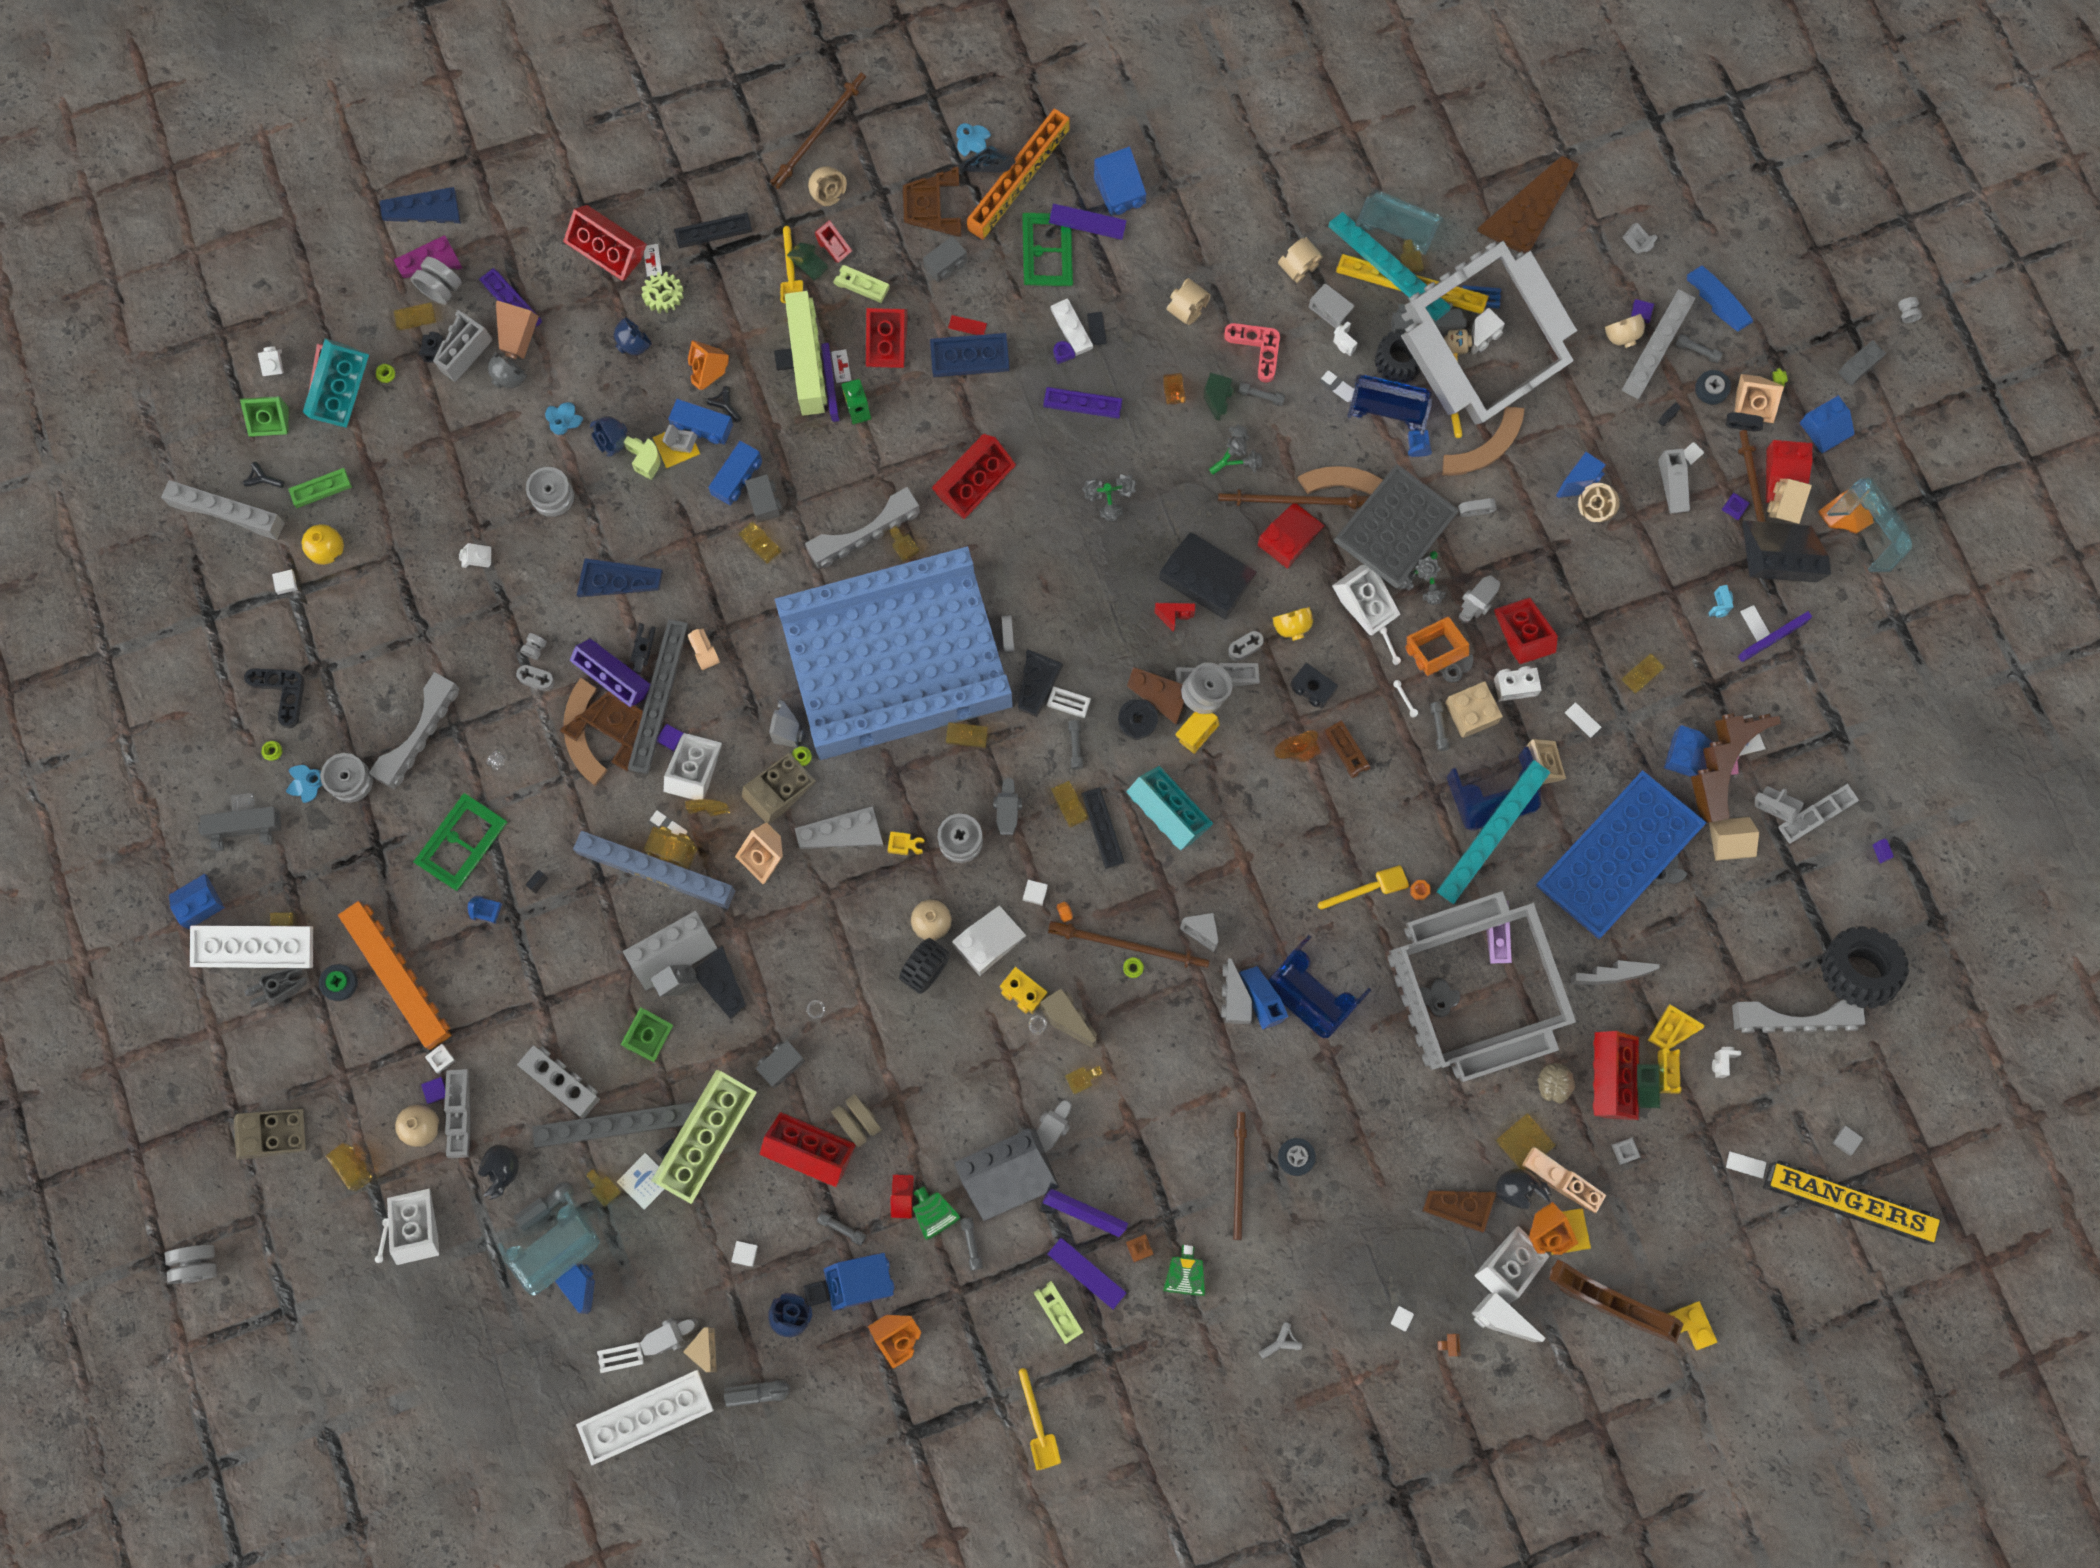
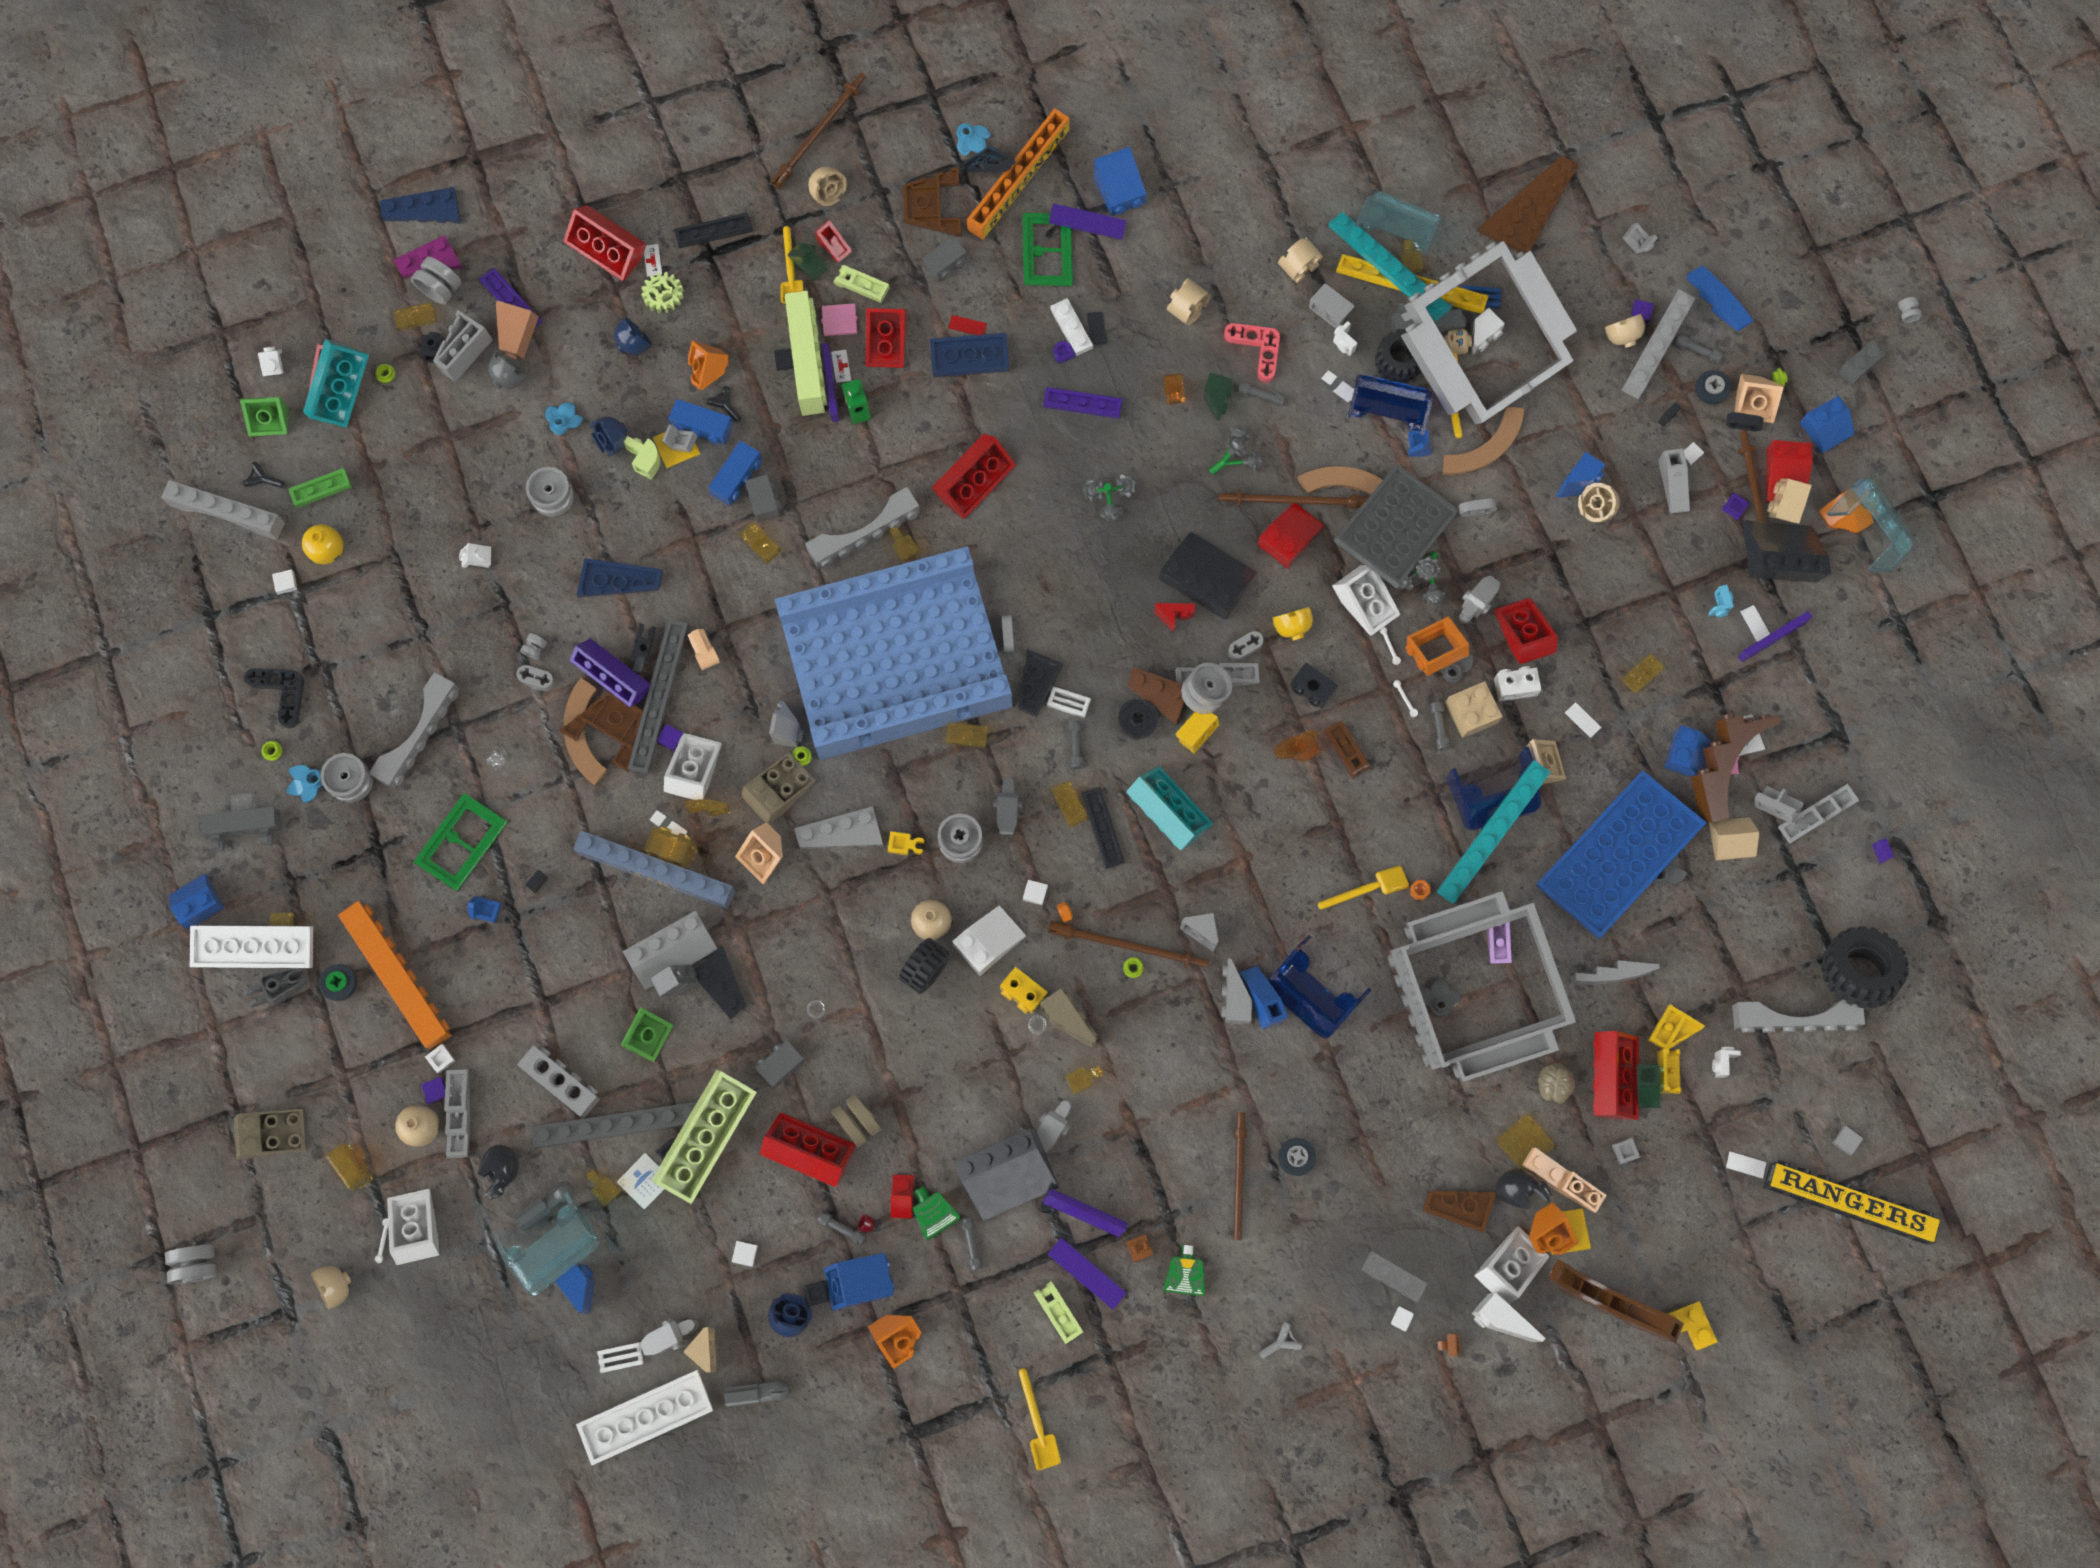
(332, 1285): none -> tan cylinder
(839, 319): none -> bright pink piece
(866, 1223): none -> dark red hinge
(1394, 1277): none -> clear tile

